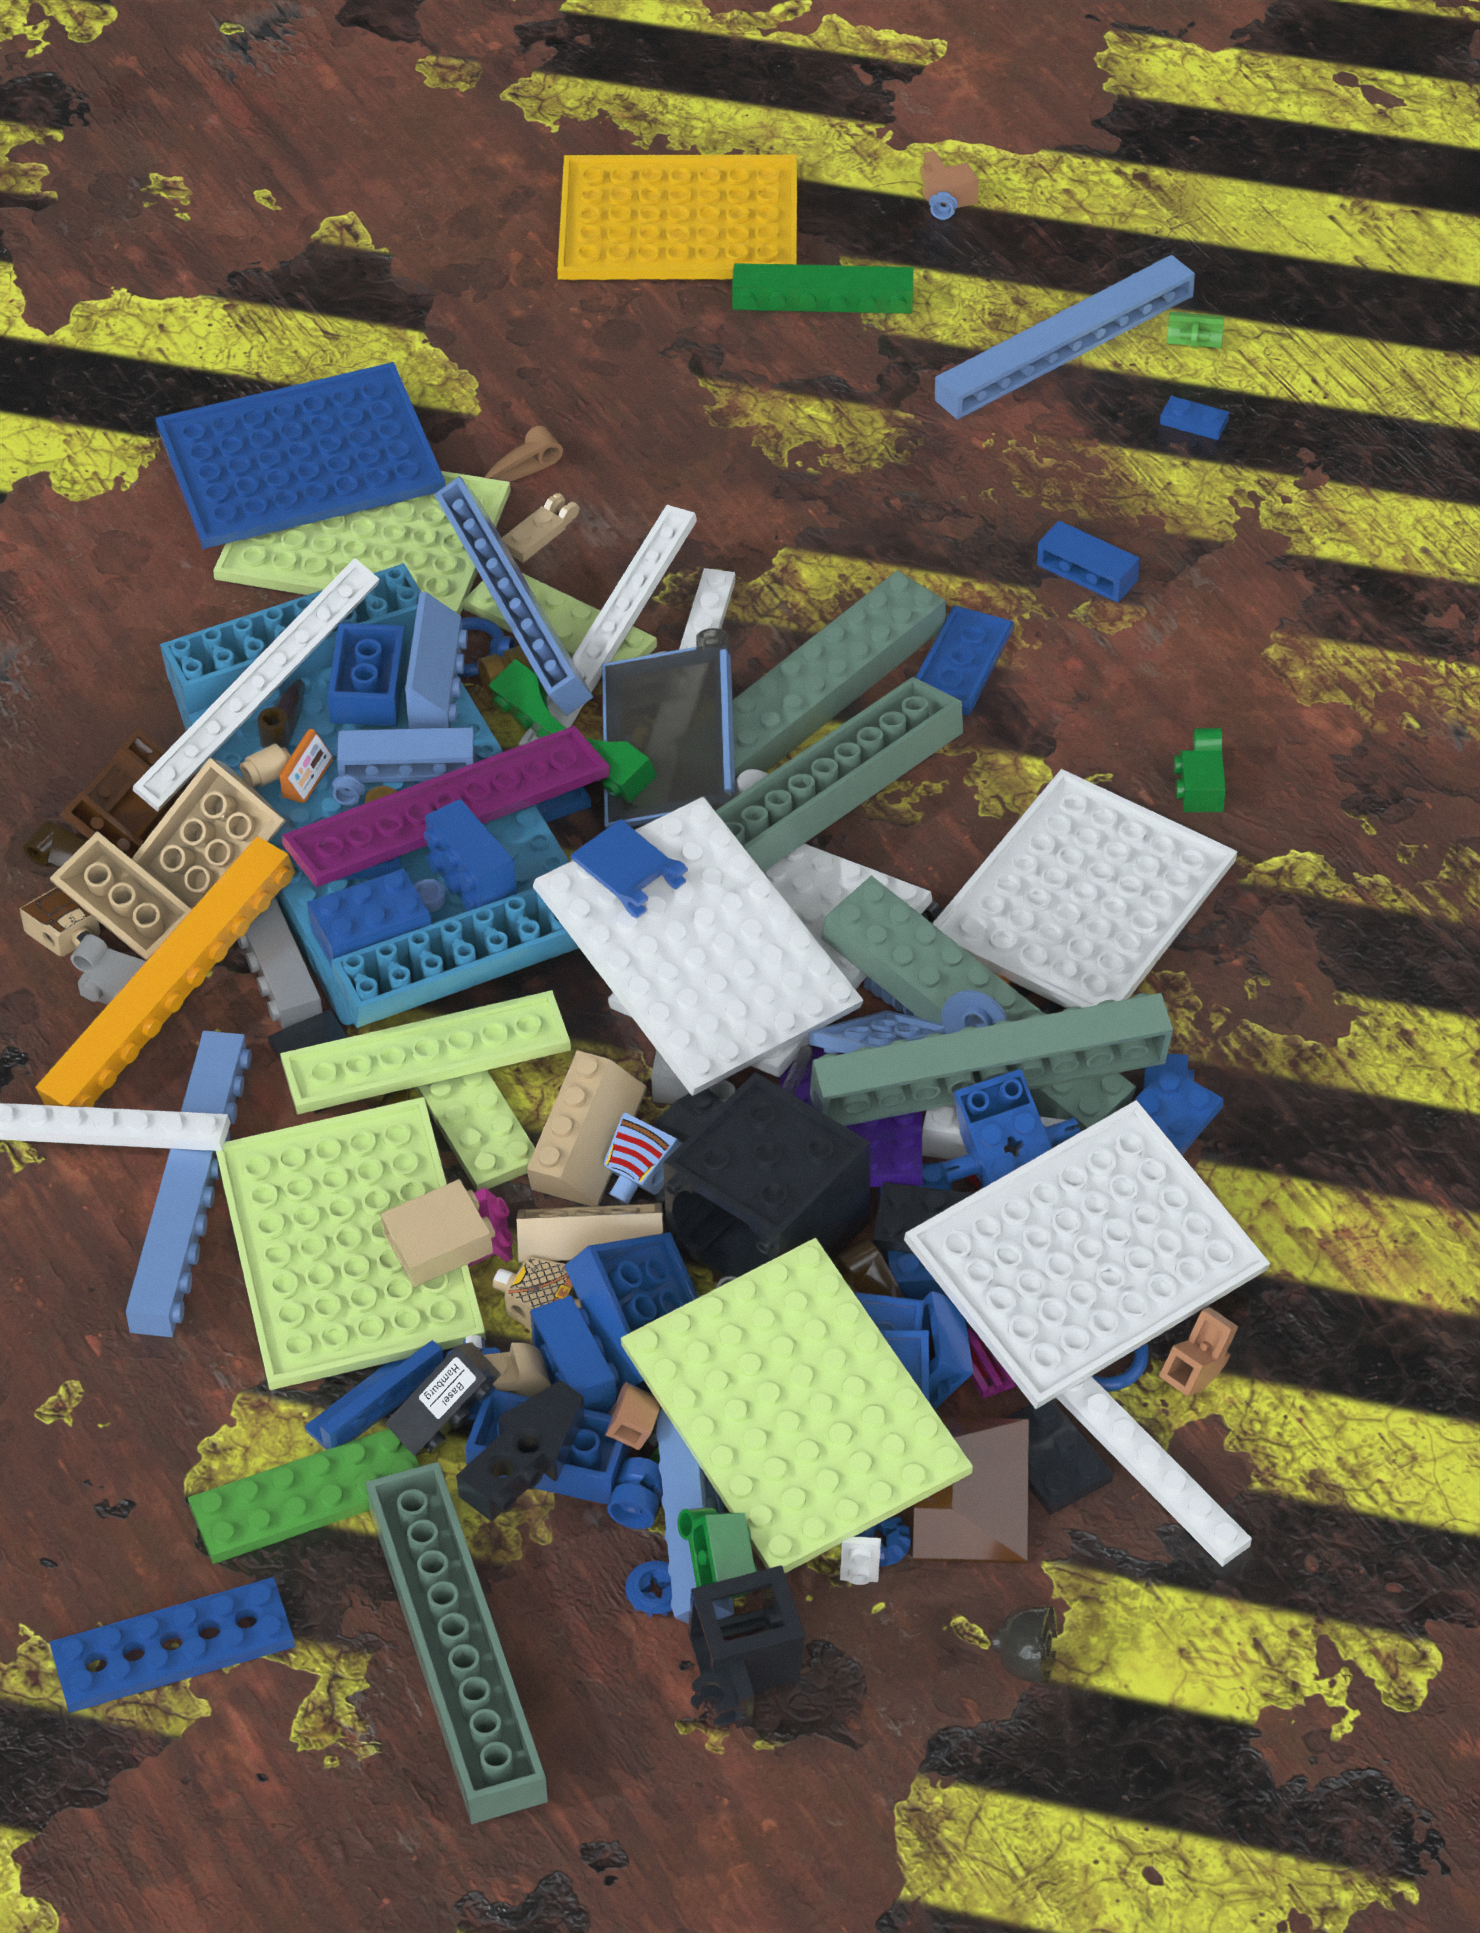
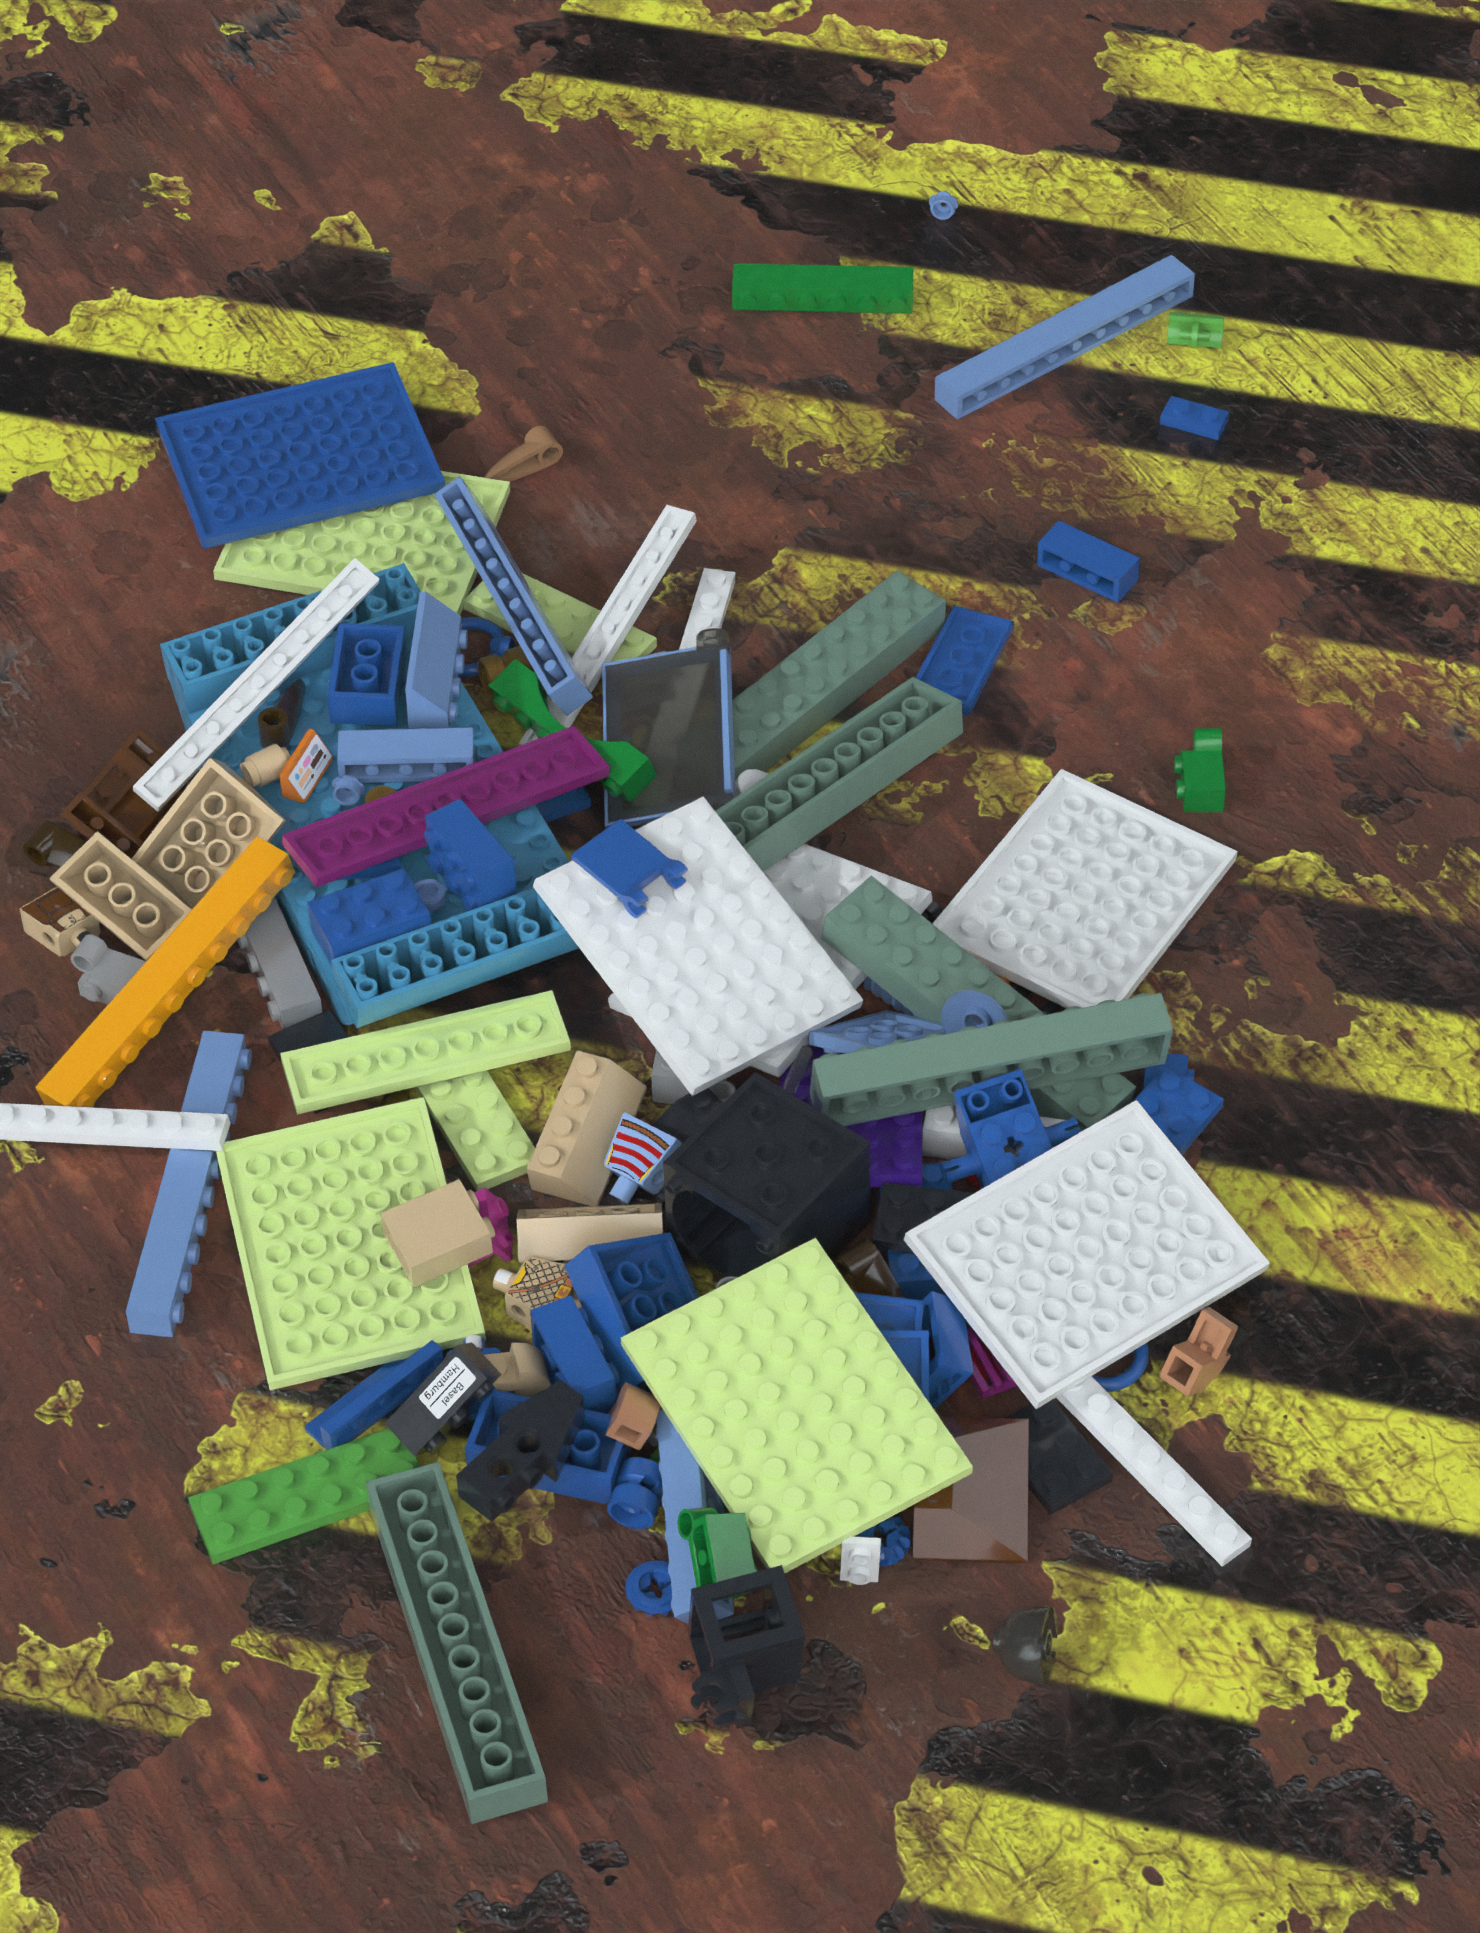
(164, 1666): blue plate -> none
(540, 527): tan hinge -> none
(675, 215): yellow plate -> none
(956, 180): nougat brick -> none

